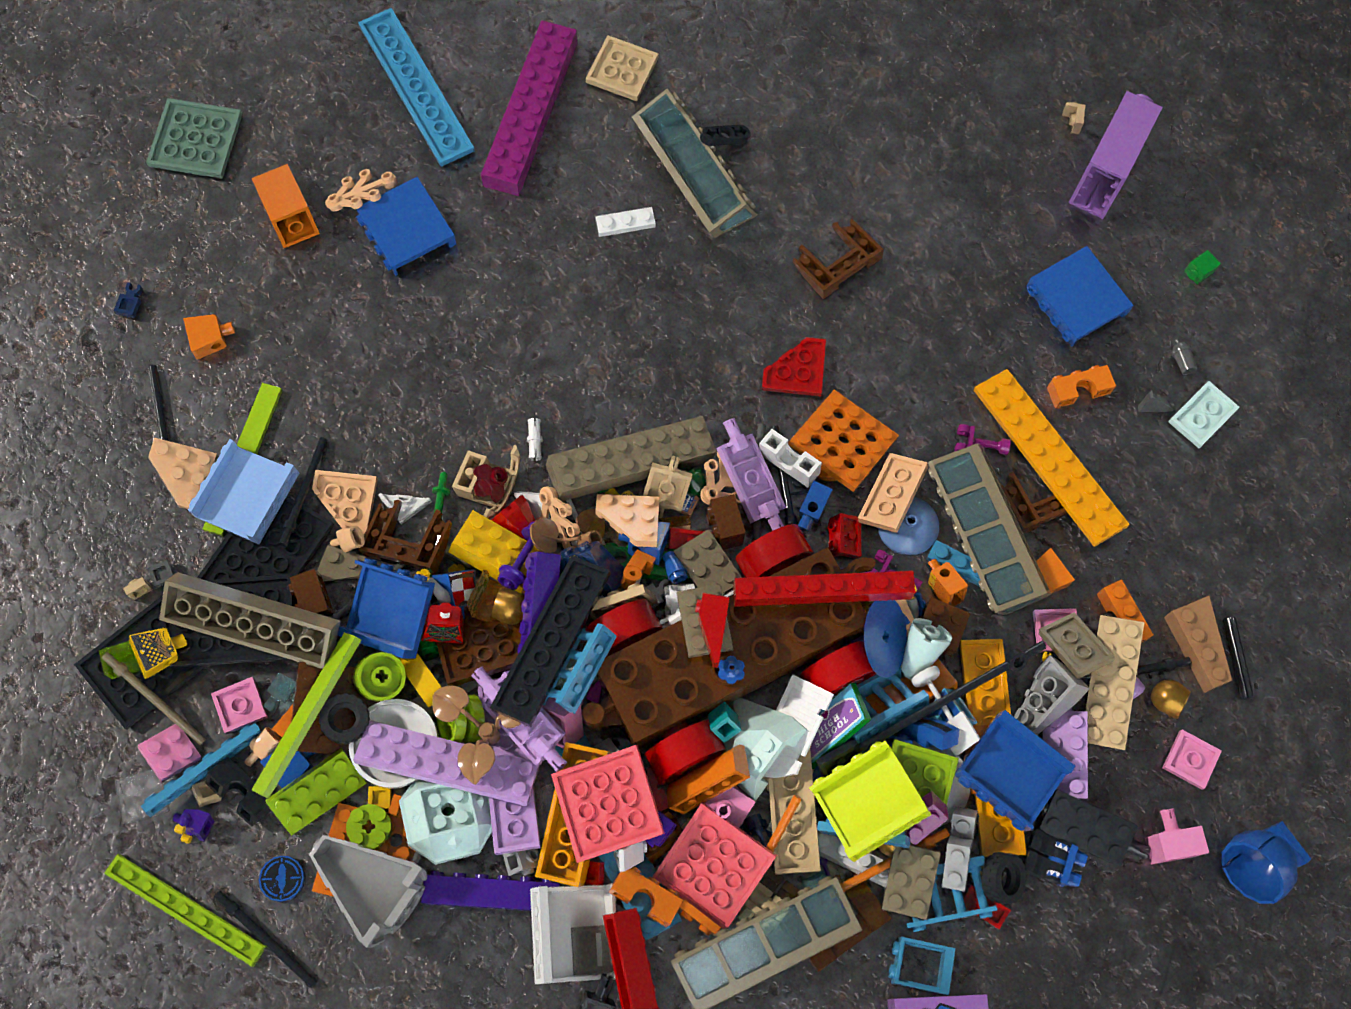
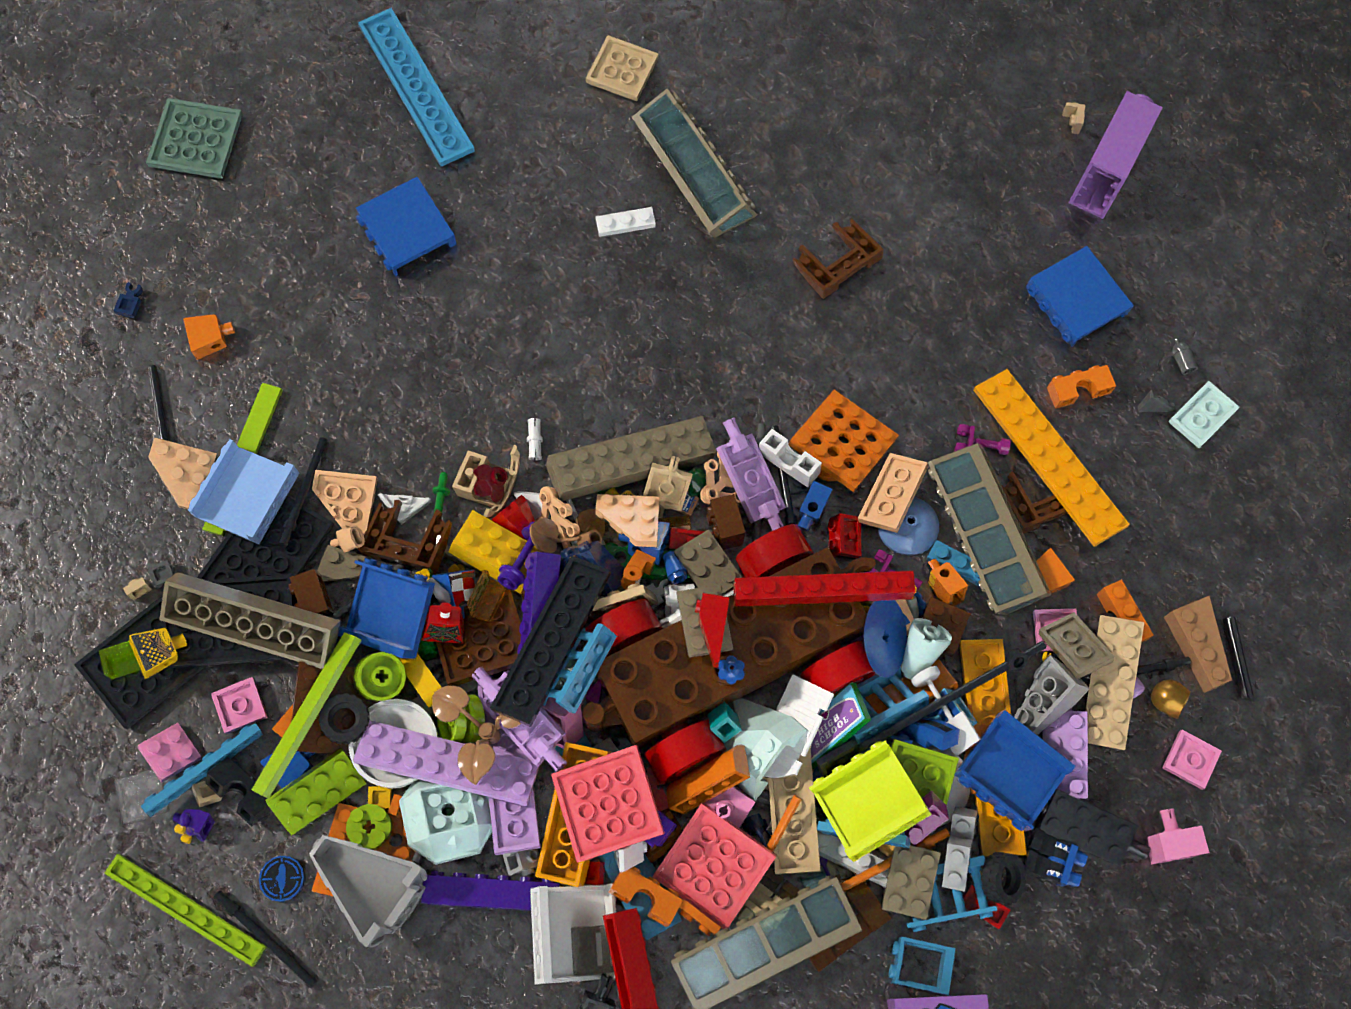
(121, 669): dark tan bar -> none
(262, 745): light nougat piece -> none
(280, 689): clear light blue plate -> none
(285, 206): orange slope -> none
(337, 201): light nougat plant -> none
(508, 606): pearl gold helmet -> none
(529, 108): magenta brick -> none
(712, 135): black beam -> none
(798, 369): red plate -> none
(1202, 267): green brick -> none
(1264, 863): blue plate -> none

